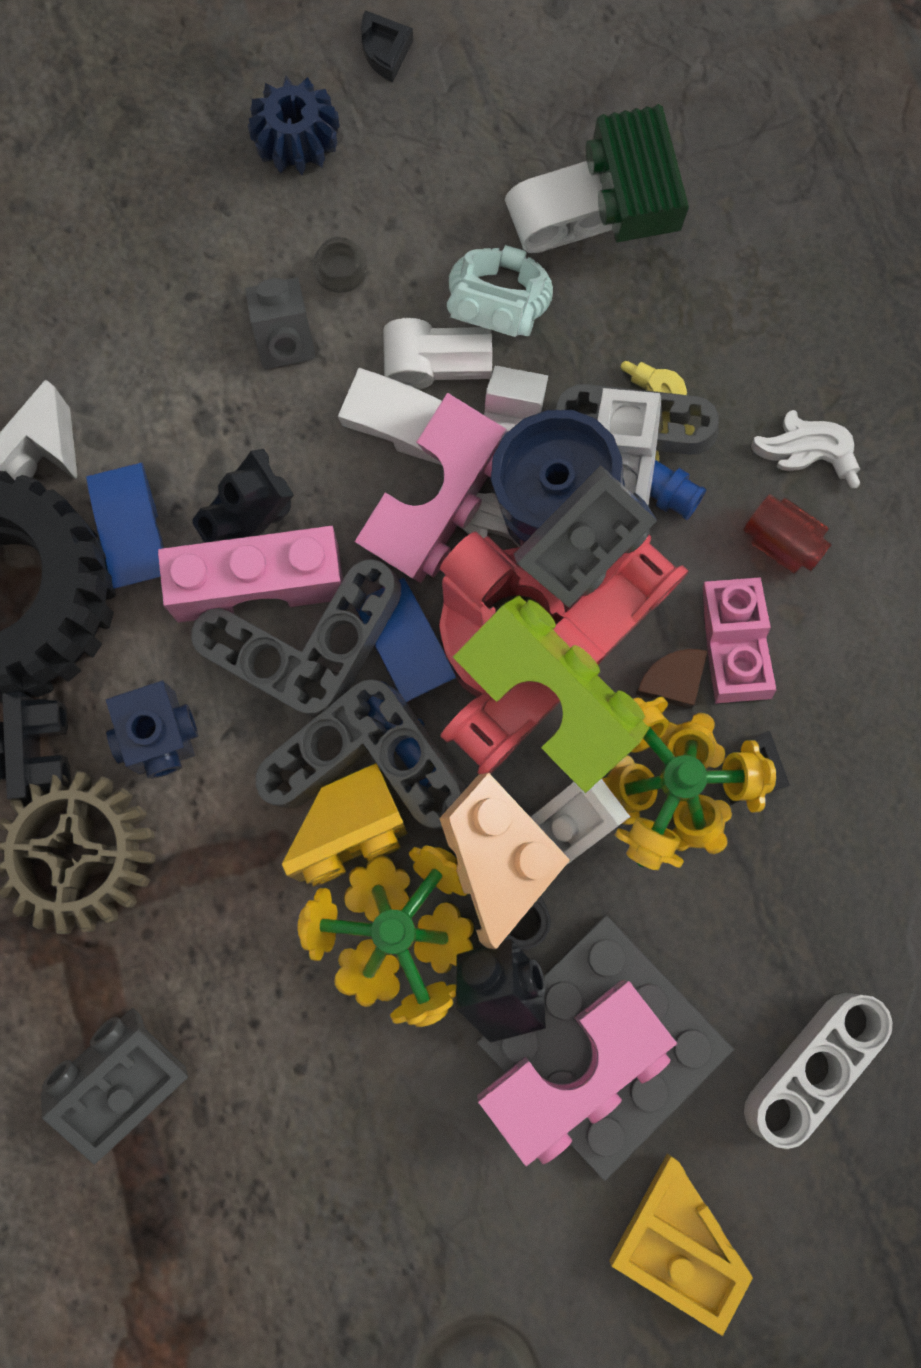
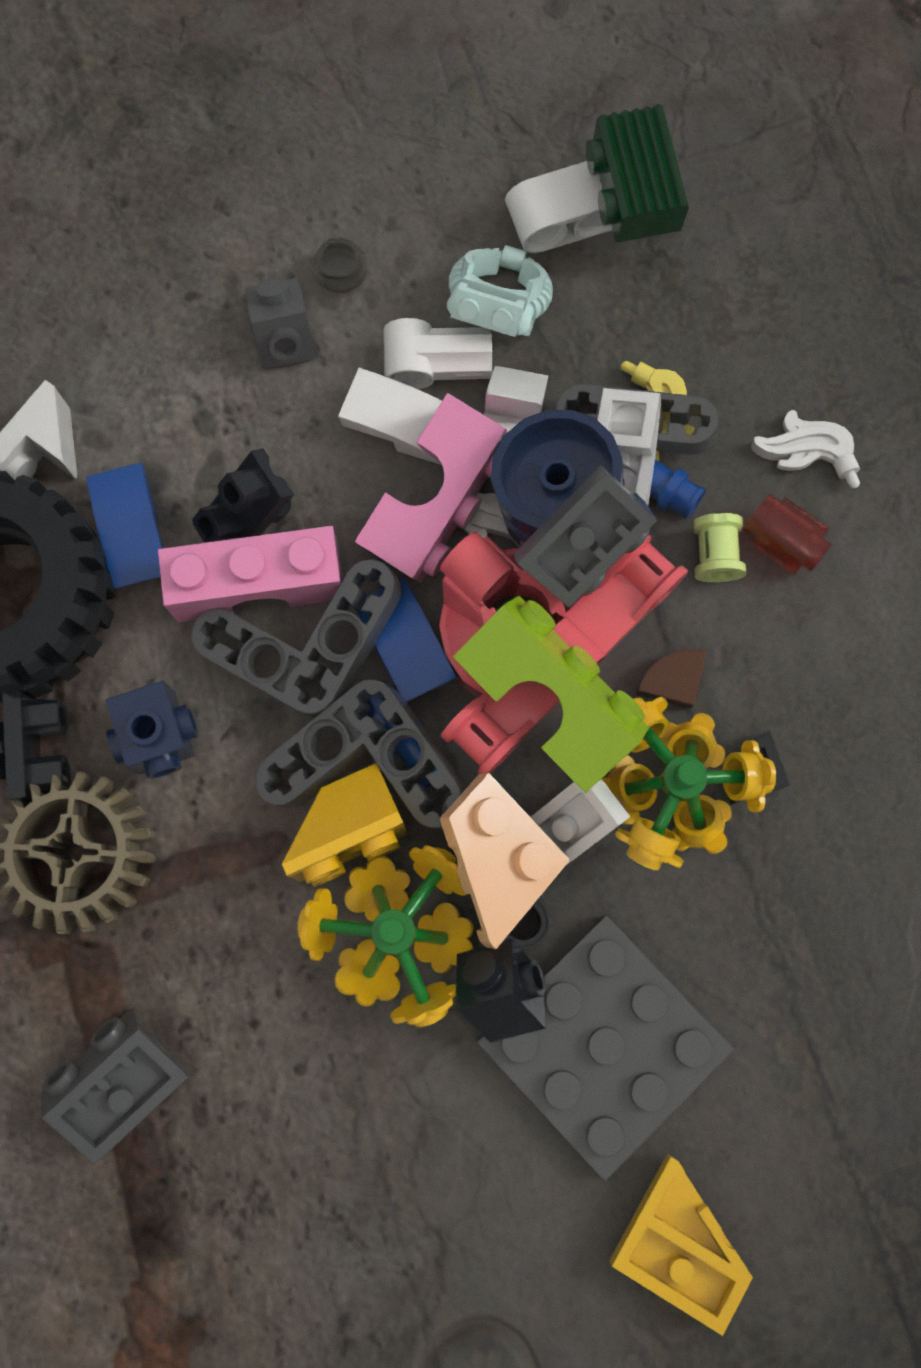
(293, 125): dark blue gear -> none
(385, 44): black tile -> none
(625, 1045): bright pink arch -> none
(719, 547): none -> yellowish green bush
(737, 640): bright pink slope -> none
(846, 1062): white beam -> none

